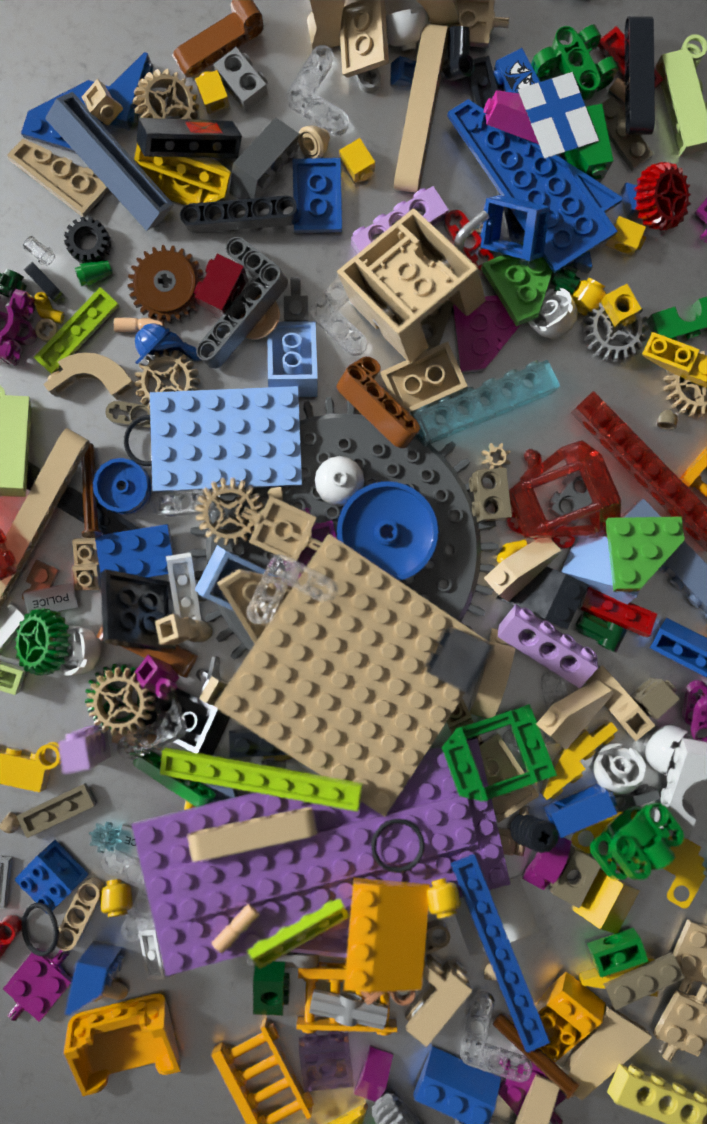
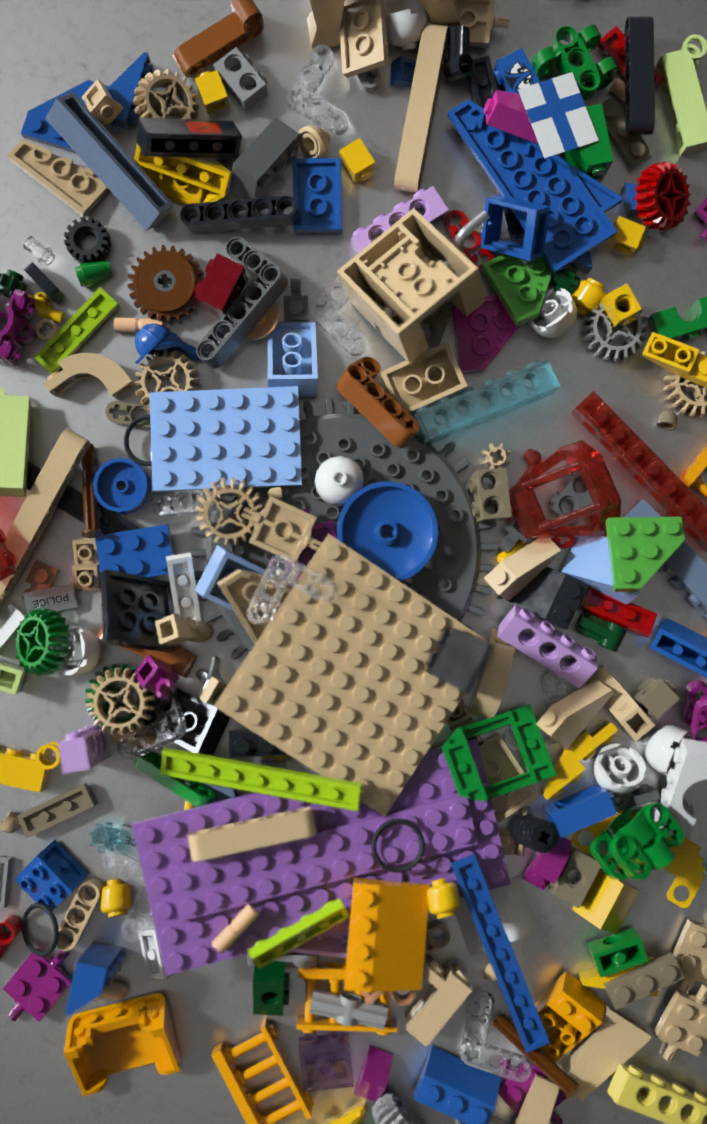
(515, 534): none -> dark grey plate

